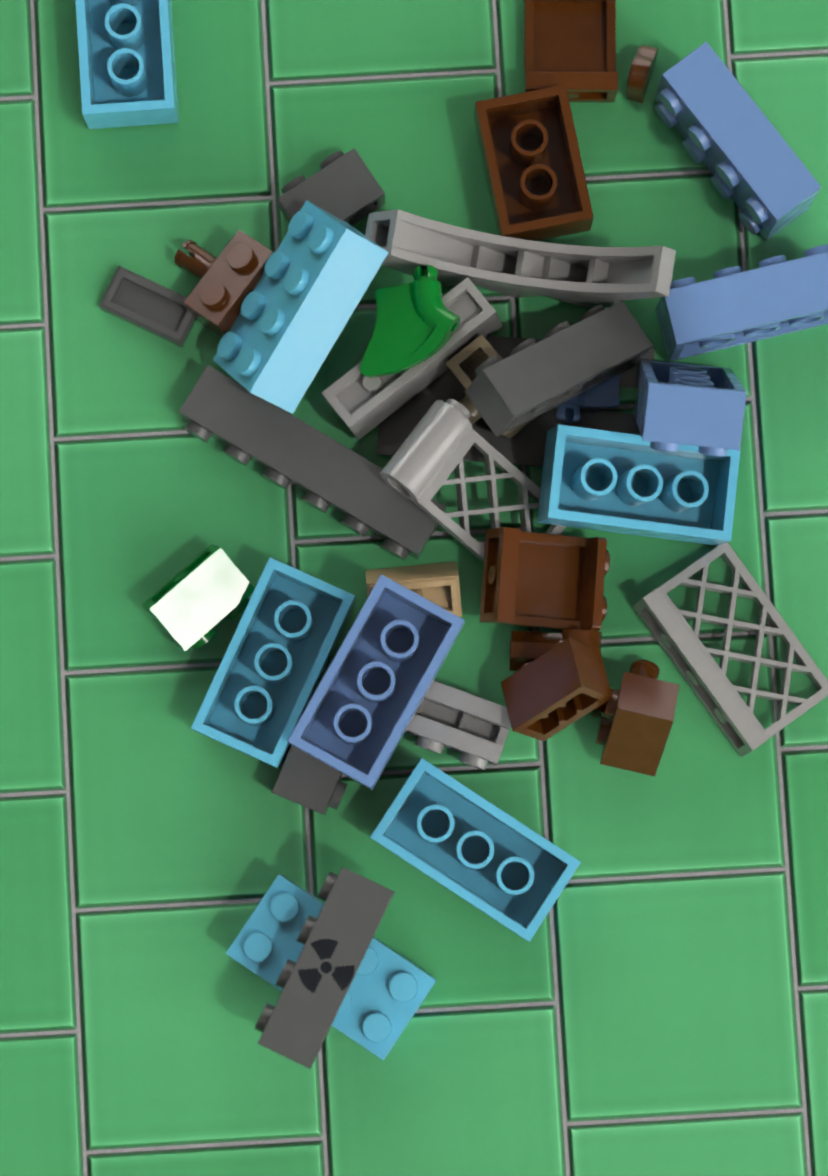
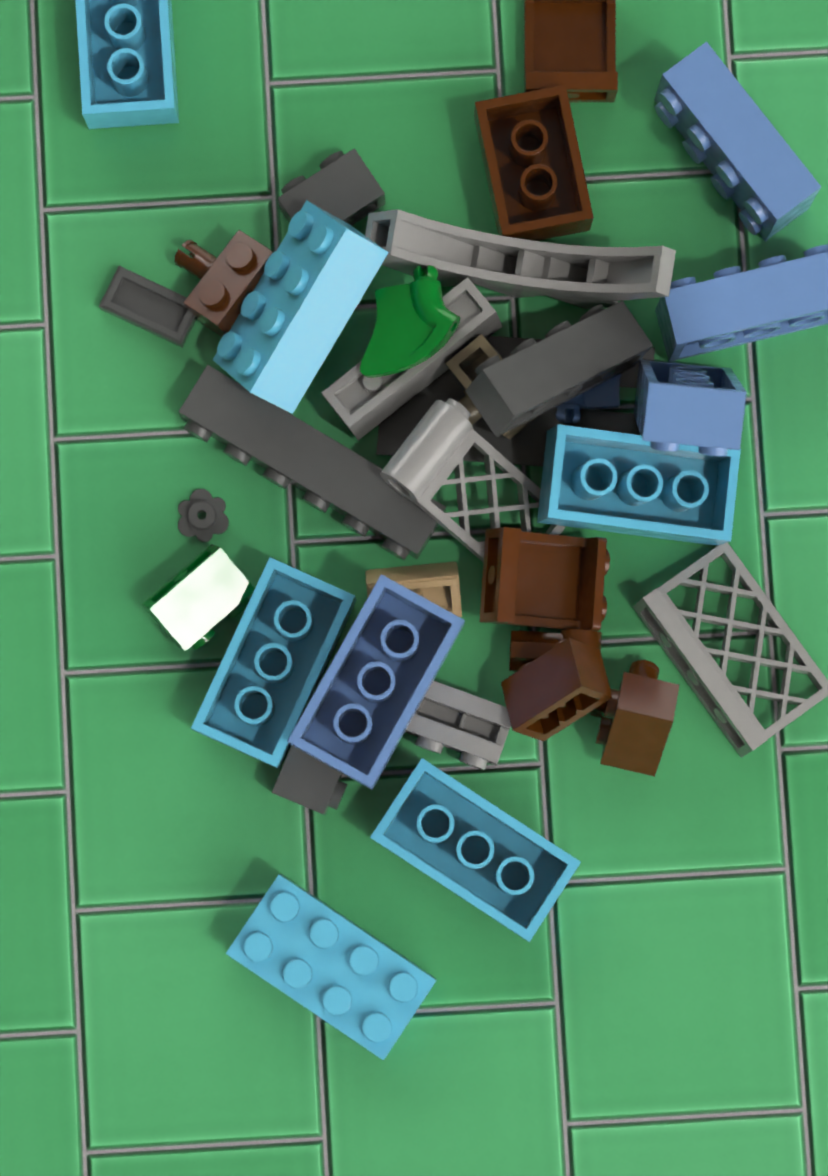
(215, 521): none -> dark grey plant
(325, 967): dark grey brick -> none
(640, 73): reddish brown tile -> none

